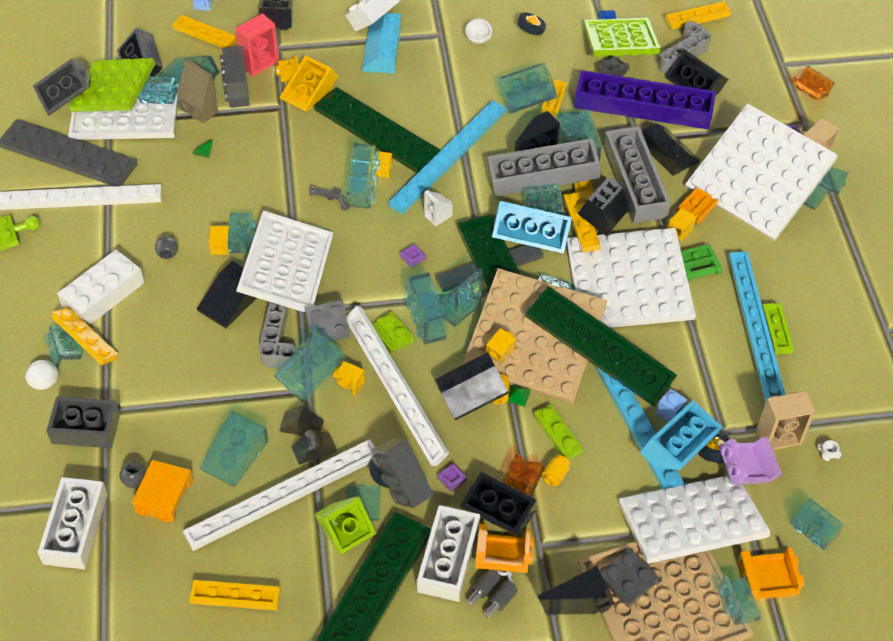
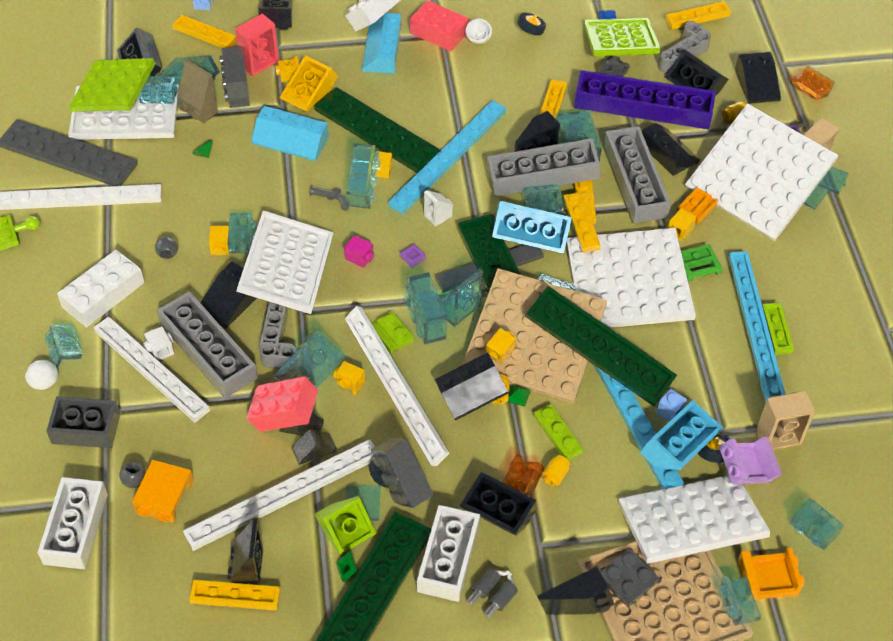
(62, 85): dark grey slope -> none
(84, 335): yellow plate -> none
(152, 369): none -> white plate
(159, 343): none -> white brick
(207, 344): none -> light grey brick
(234, 449): clear light blue slope -> none
(247, 556): none -> slope
(282, 404): none -> coral brick
(290, 133): none -> medium azure slope
(328, 319): plate -> none
(346, 566): none -> green slope
(359, 251): none -> dark pink brick
(438, 25): none -> coral brick
(451, 477): medium lavender tile -> none
(503, 552): light orange panel -> none
(527, 88): clear light blue brick -> none
(605, 206): black slope -> none
(732, 111): none -> yellow brick
(758, 77): none -> black slope
(833, 447): white plate -> none

